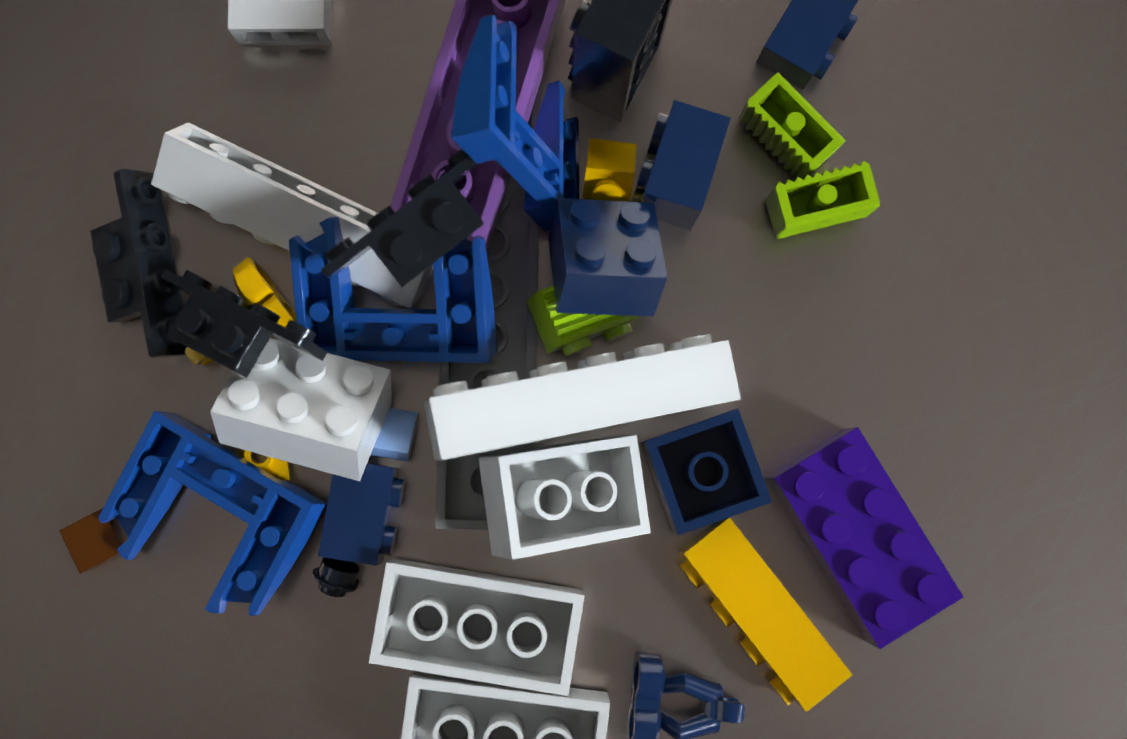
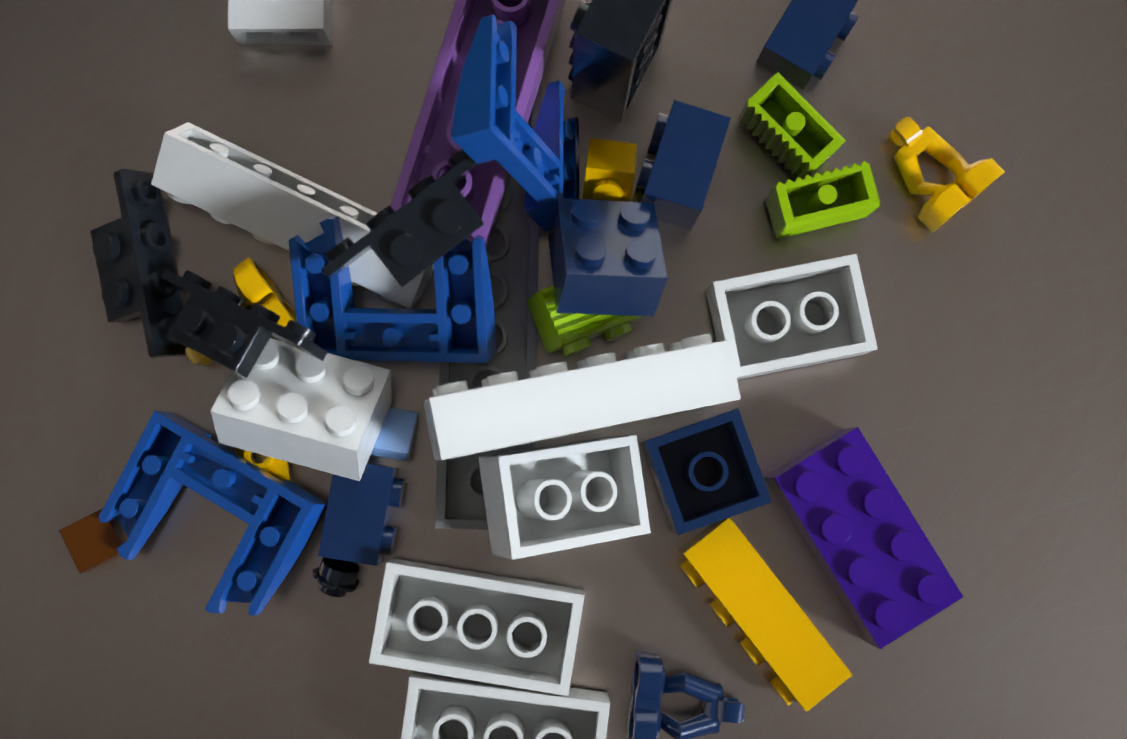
(793, 316): none -> white brick
(944, 199): none -> yellow piece

